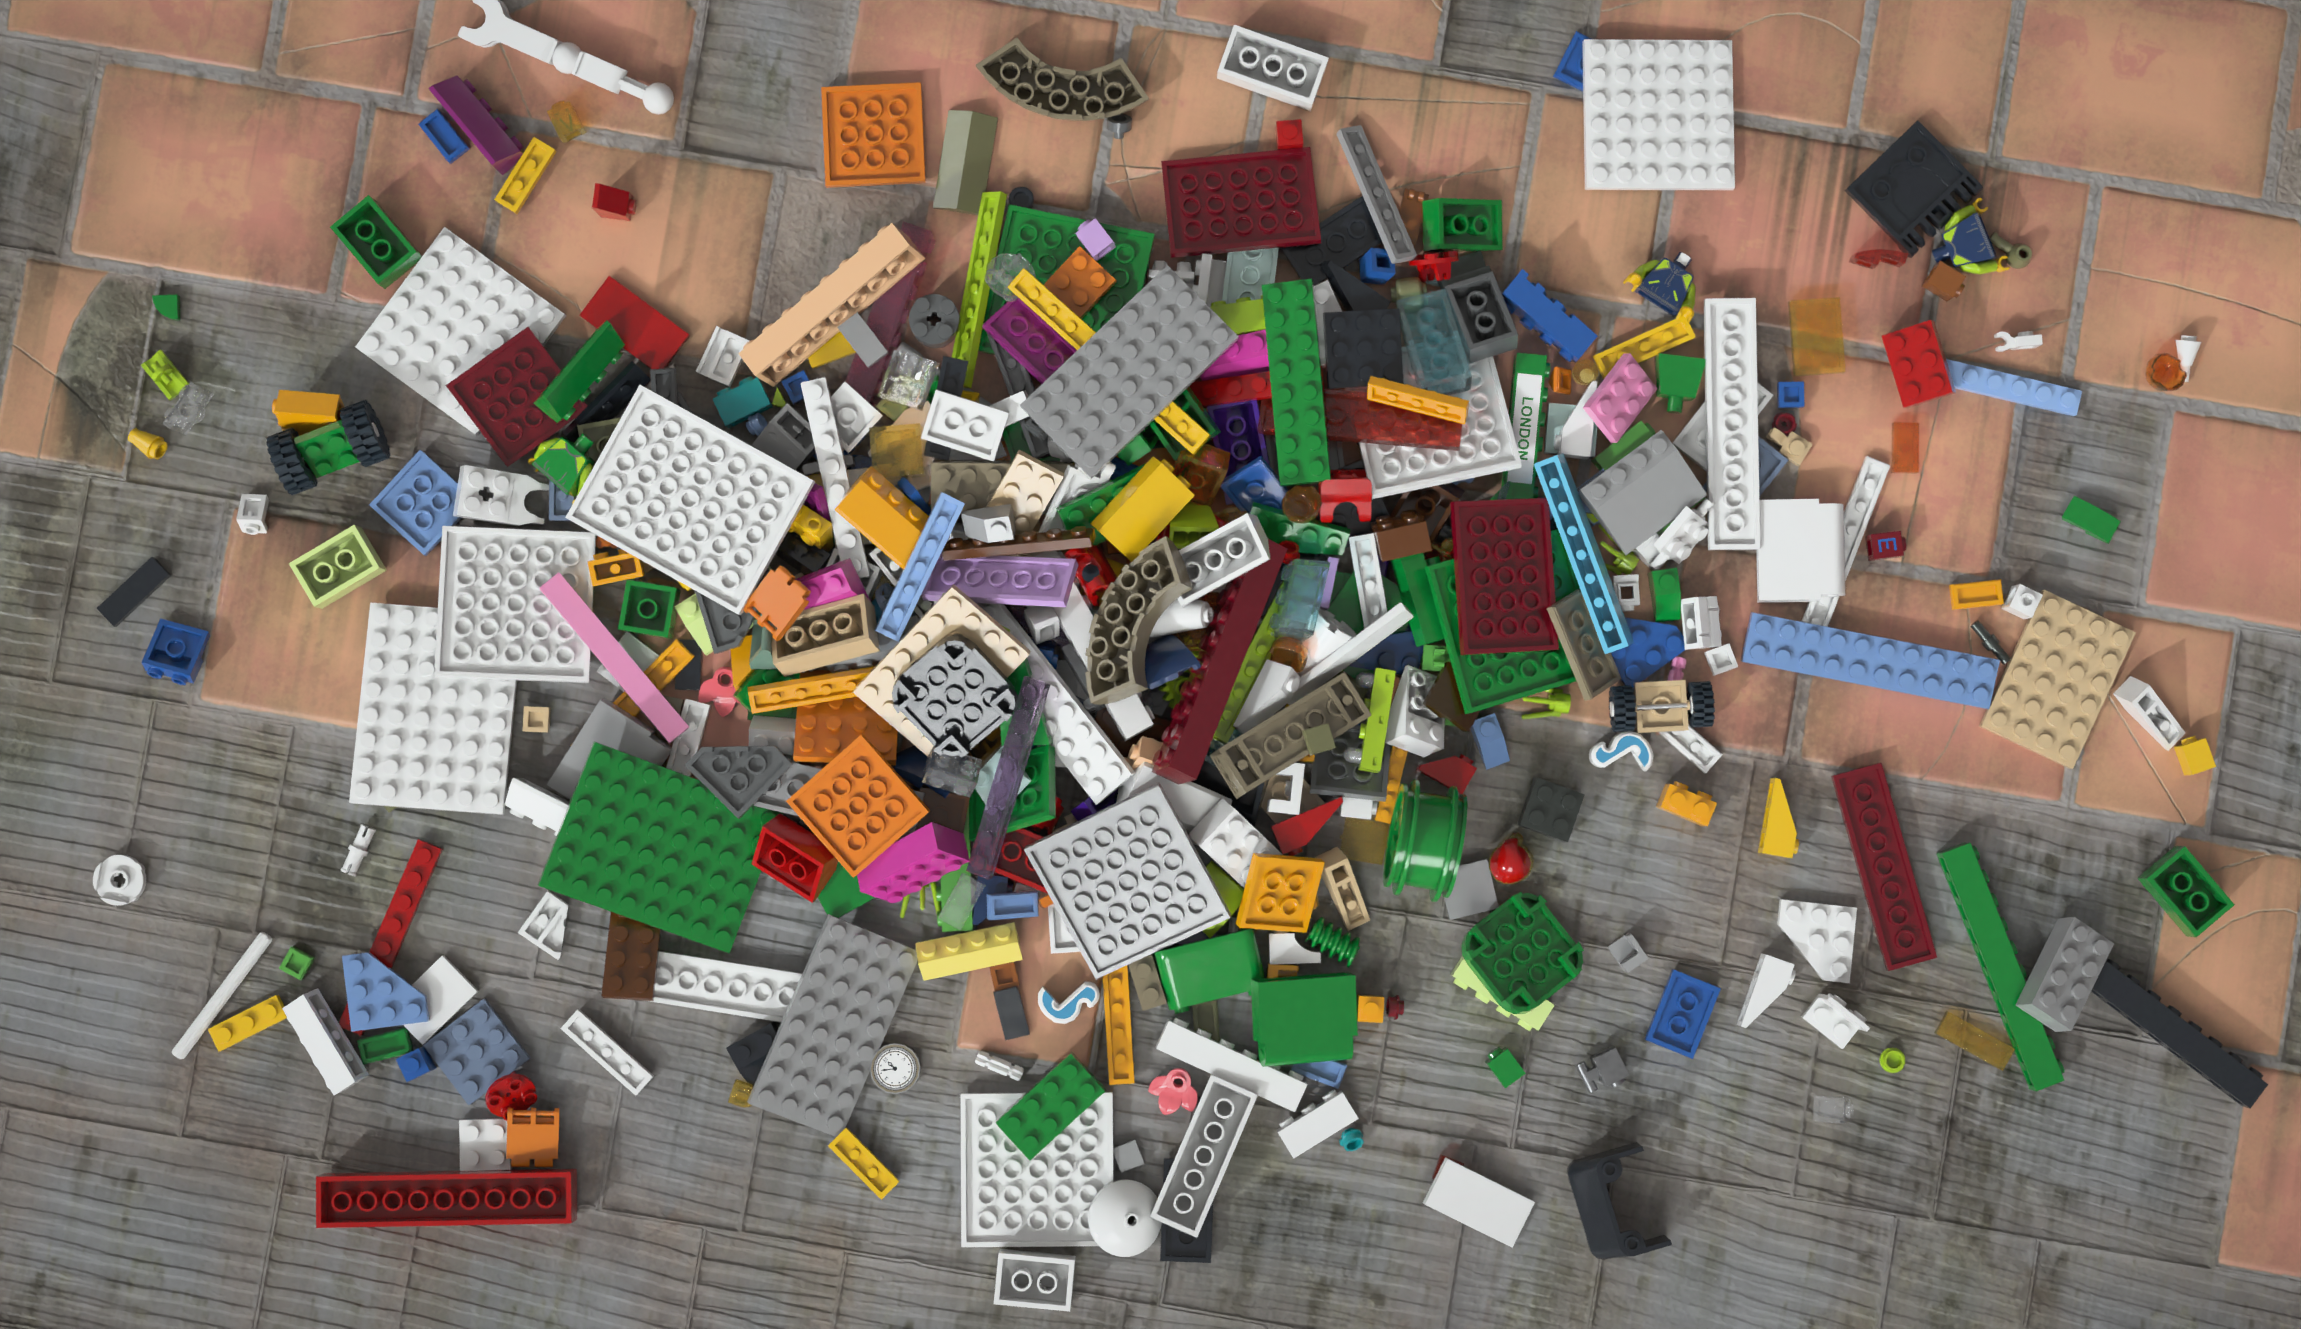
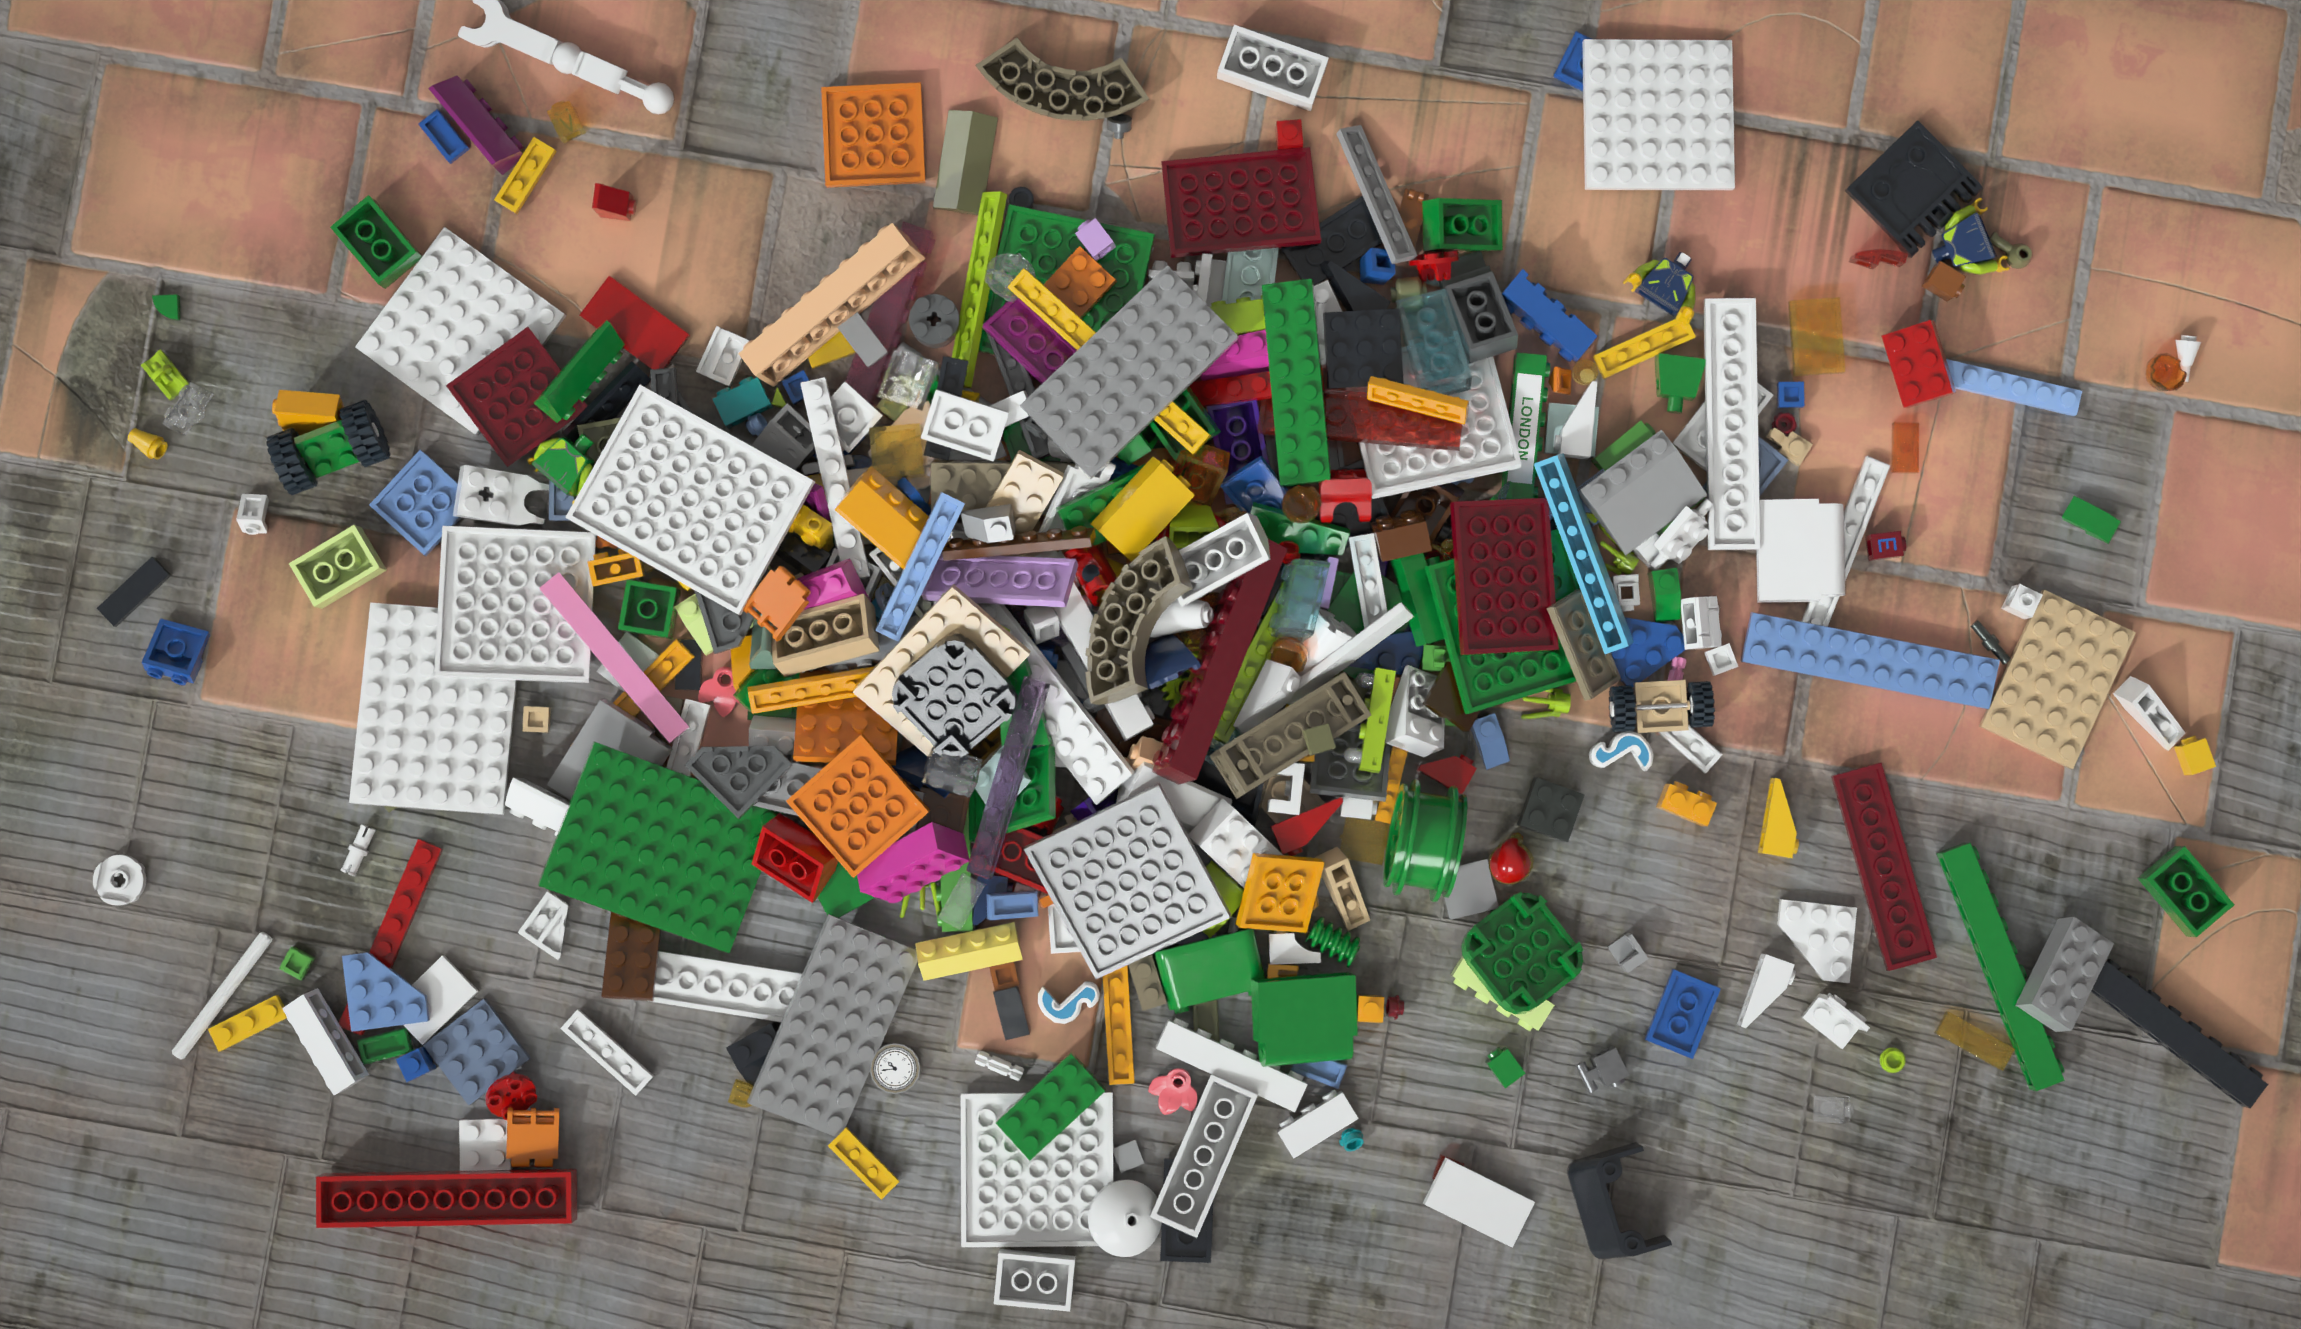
(1620, 398): bright pink plate -> none
(1976, 594): light orange tile -> none
(2024, 340): white plate -> none

